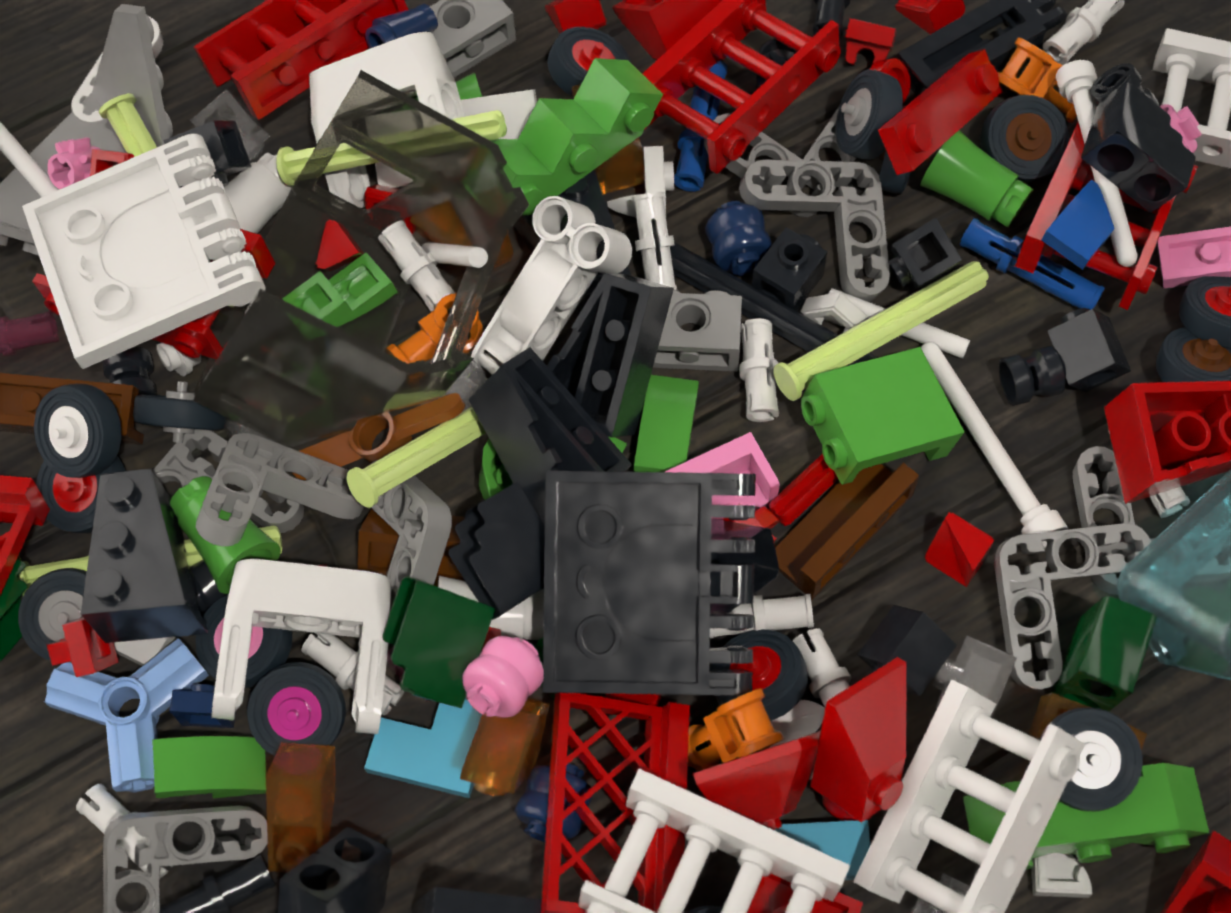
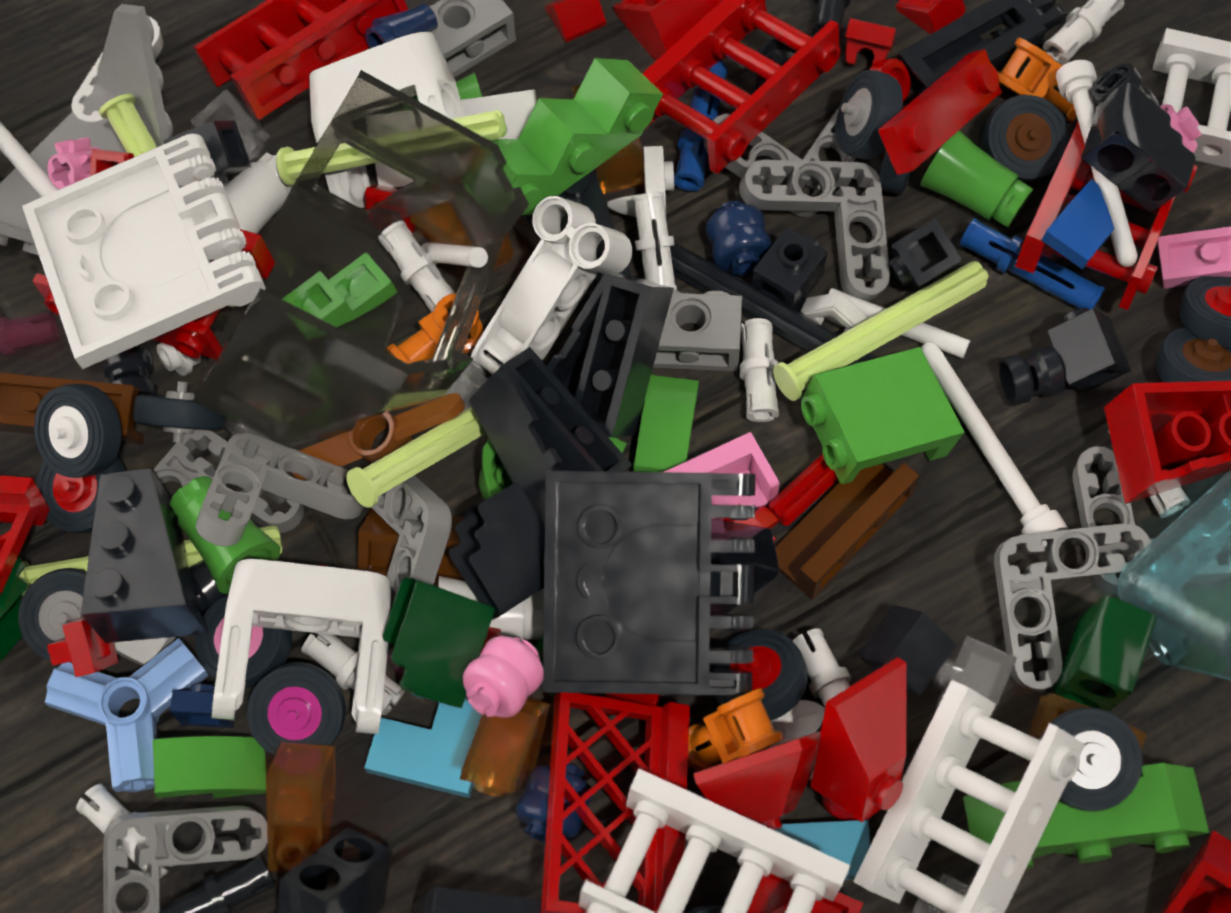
(337, 247): red slope -> none
(575, 52): black wheel -> none
(773, 614): white pin -> none
(959, 549): red slope -> none
(1059, 877): white tile -> none

